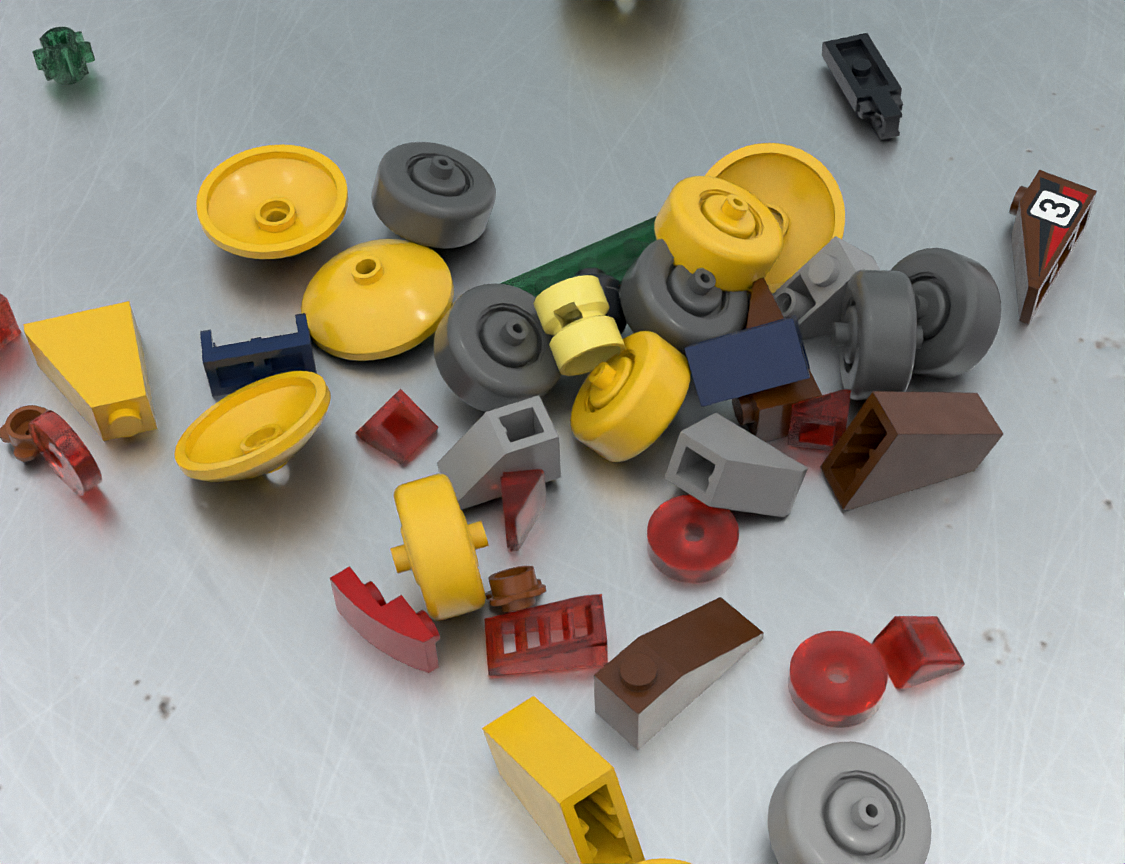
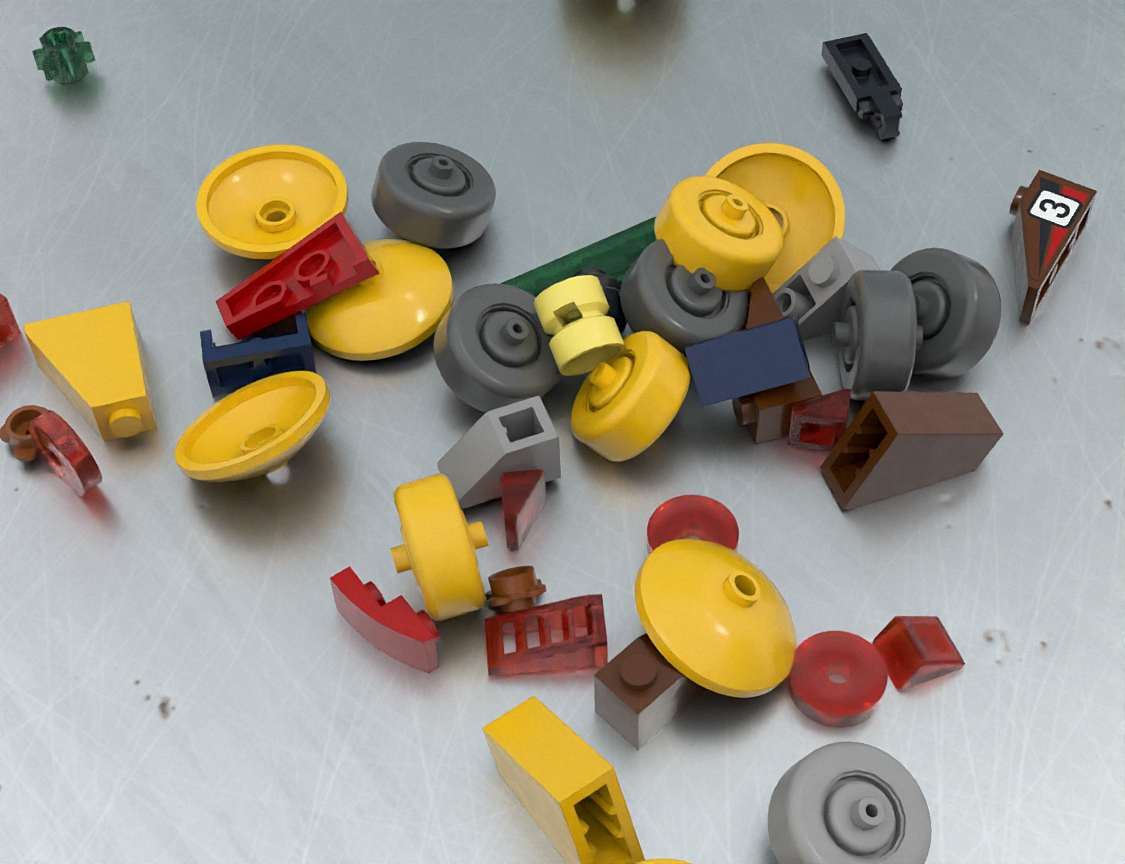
(298, 278): none -> red wing
(397, 428): clear red slope -> none
(716, 617): none -> yellow dish
(734, 469): light grey slope -> none

